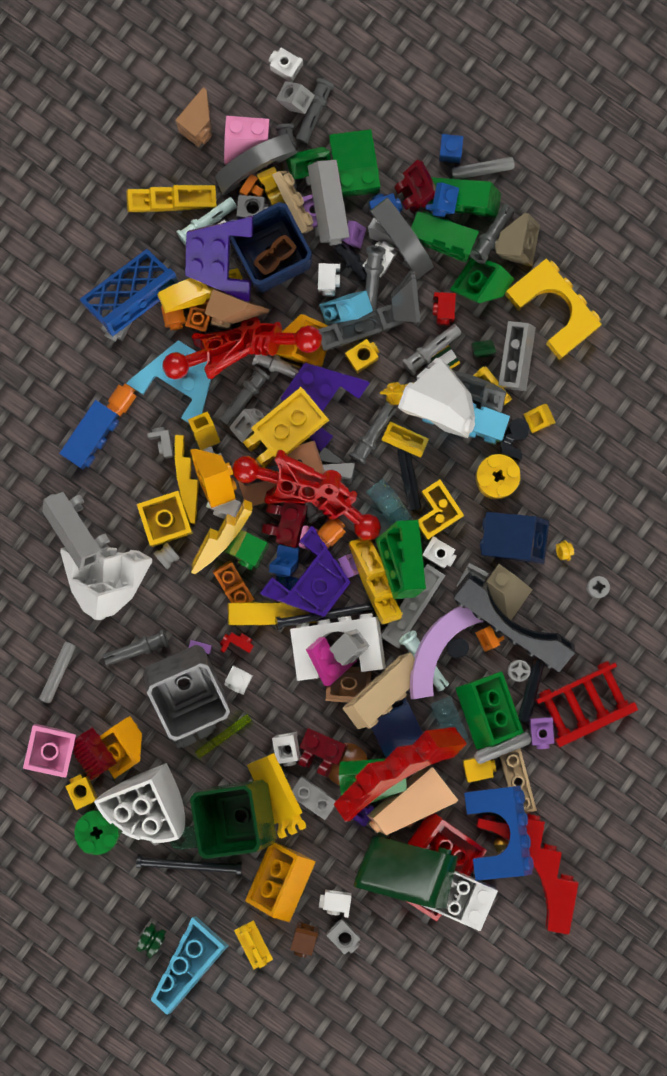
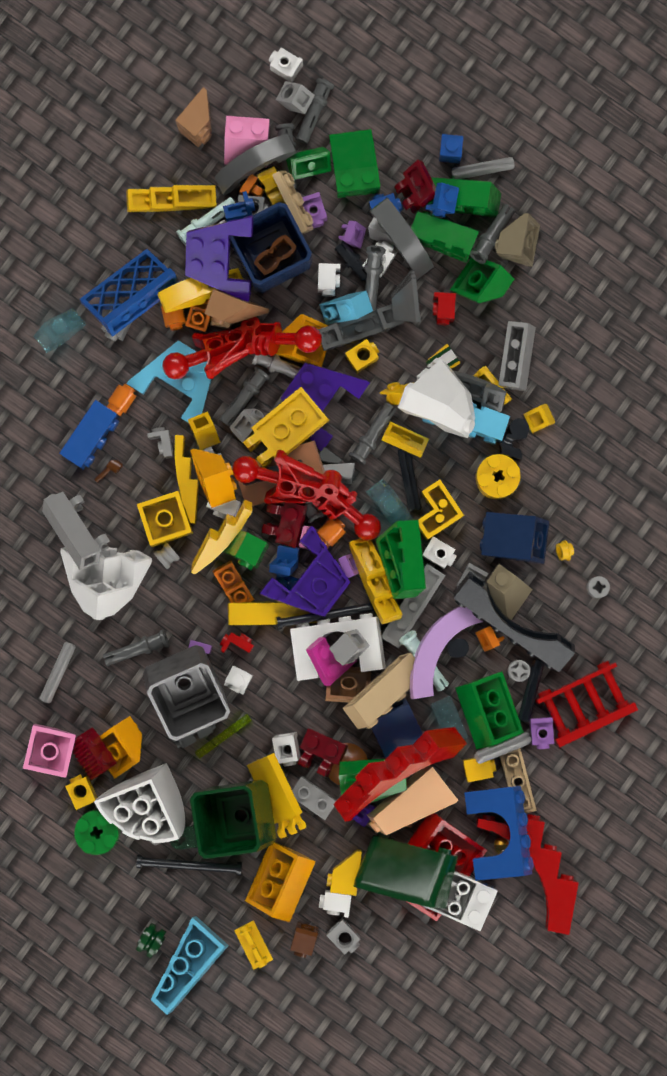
(59, 330): none -> clear light blue slope
(113, 465): none -> reddish brown hand
(240, 209): none -> blue bracket
(328, 202): light grey brick -> none
(344, 875): none -> yellow slope
(431, 349): light grey pin -> none
(483, 349): dark green slope -> none
(546, 279): yellow arch -> none

